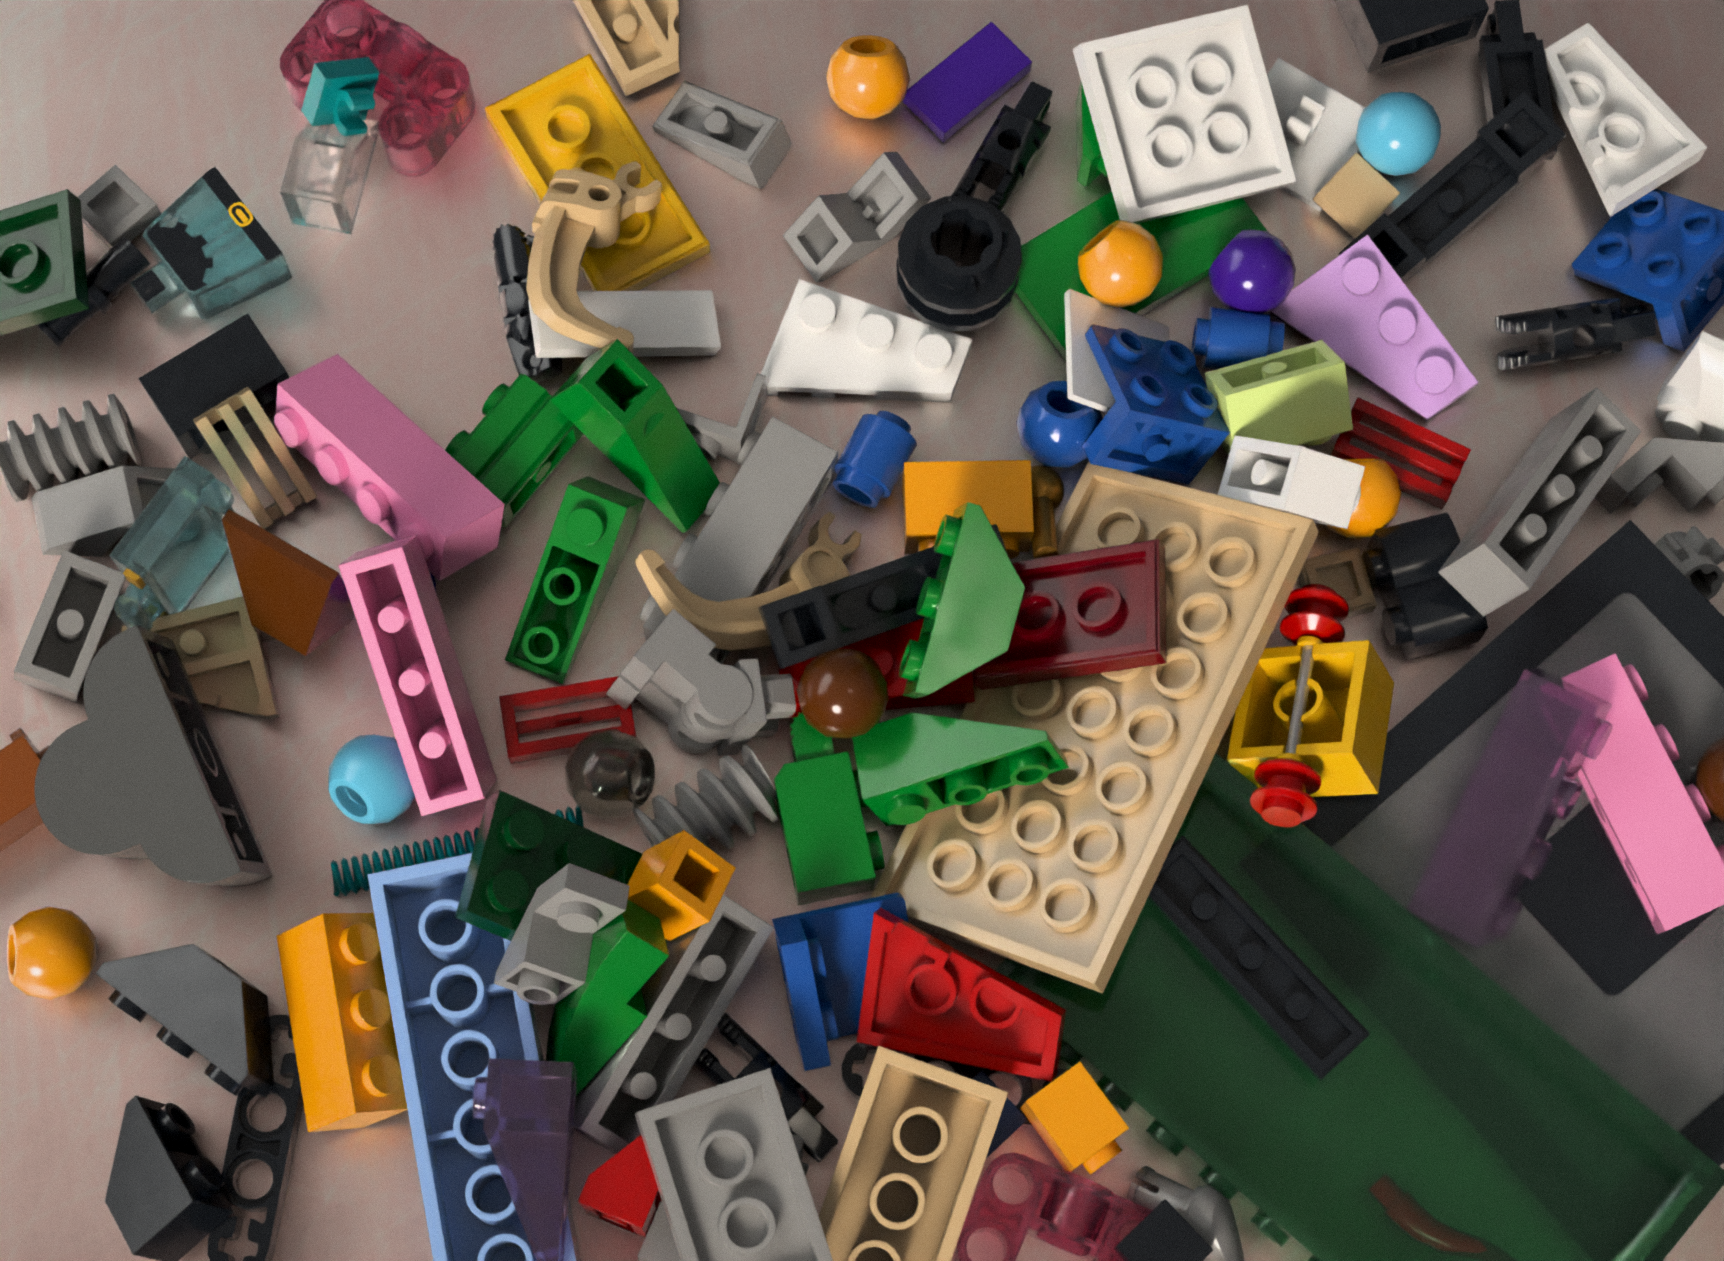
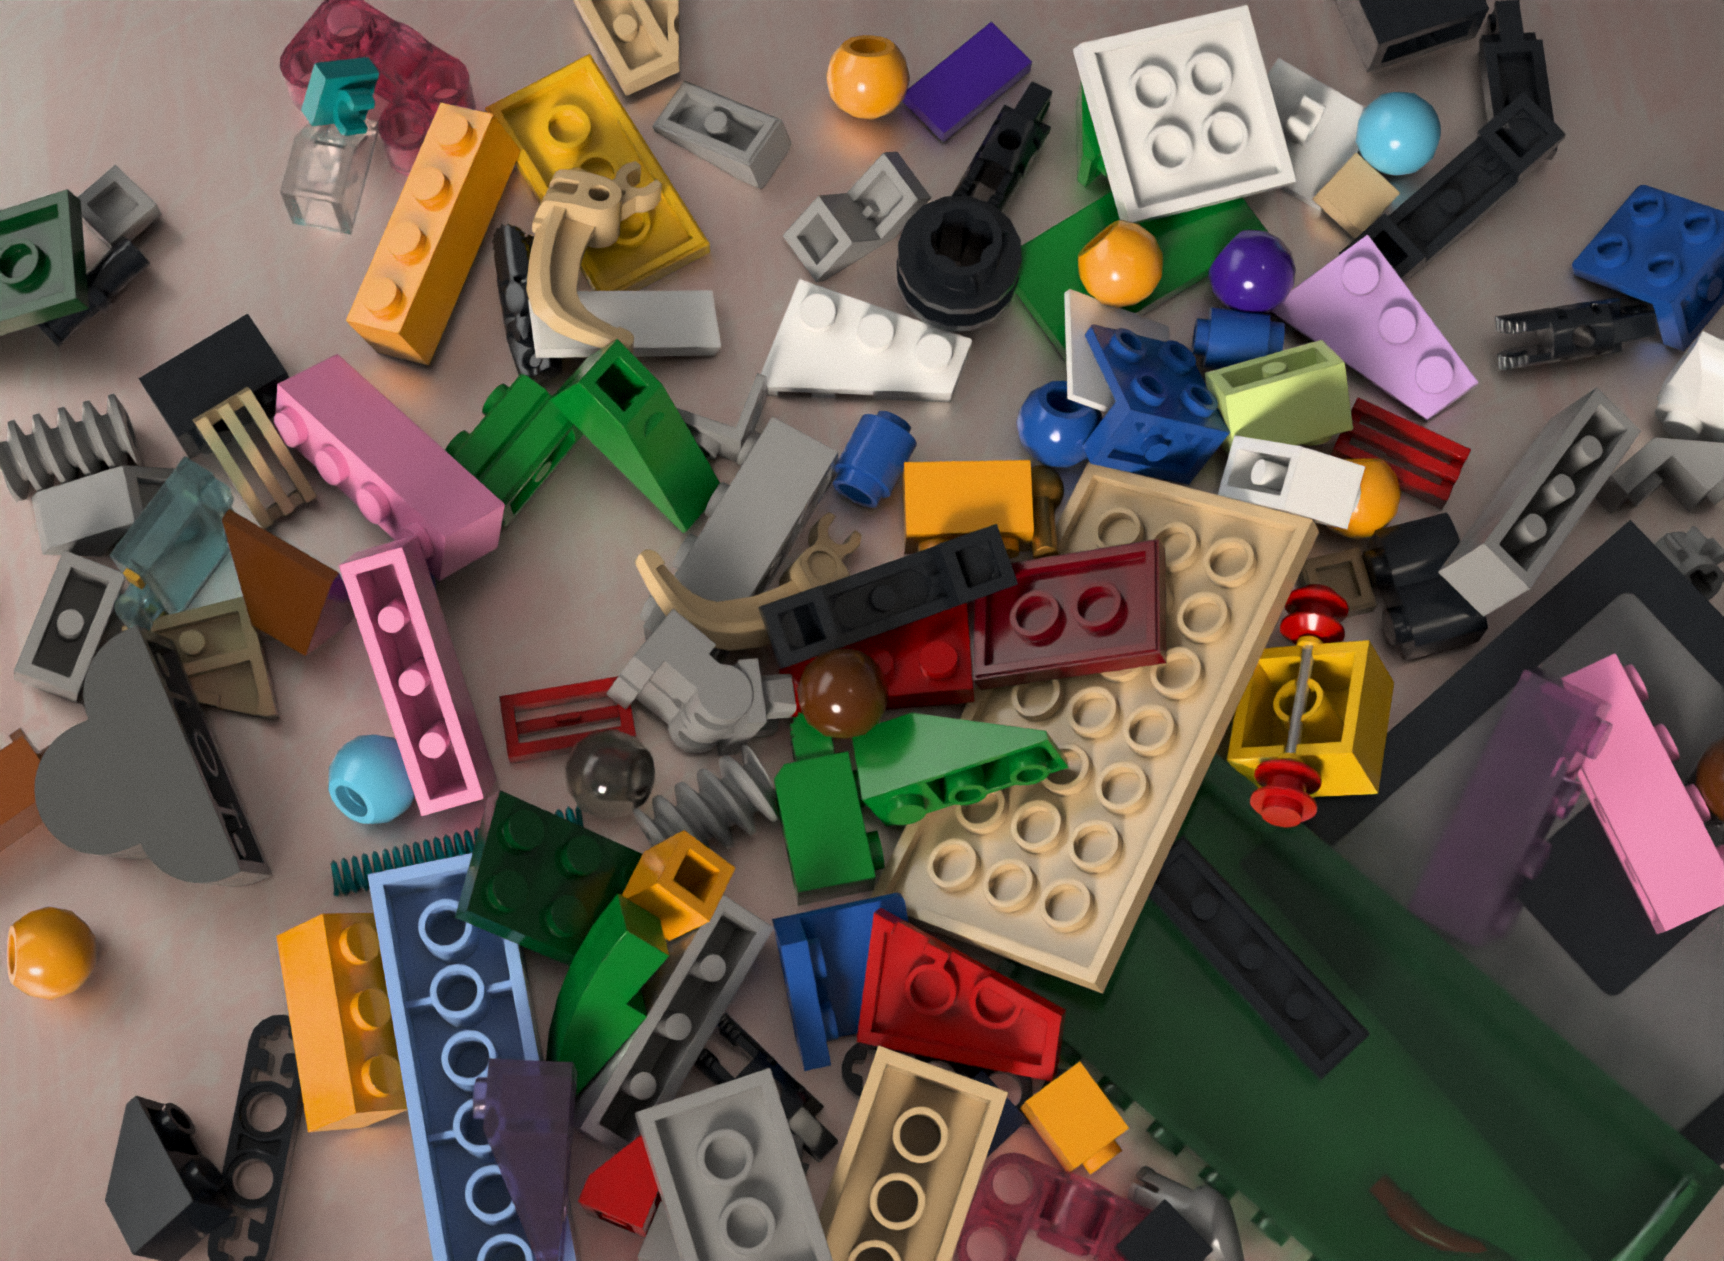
(201, 1010): slope -> none
(209, 252): clear light blue torso -> none
(434, 234): none -> light orange brick
(556, 934): light grey slope -> none
(574, 576): green slope -> none
(965, 608): green slope -> none
(1617, 120): white wing -> none

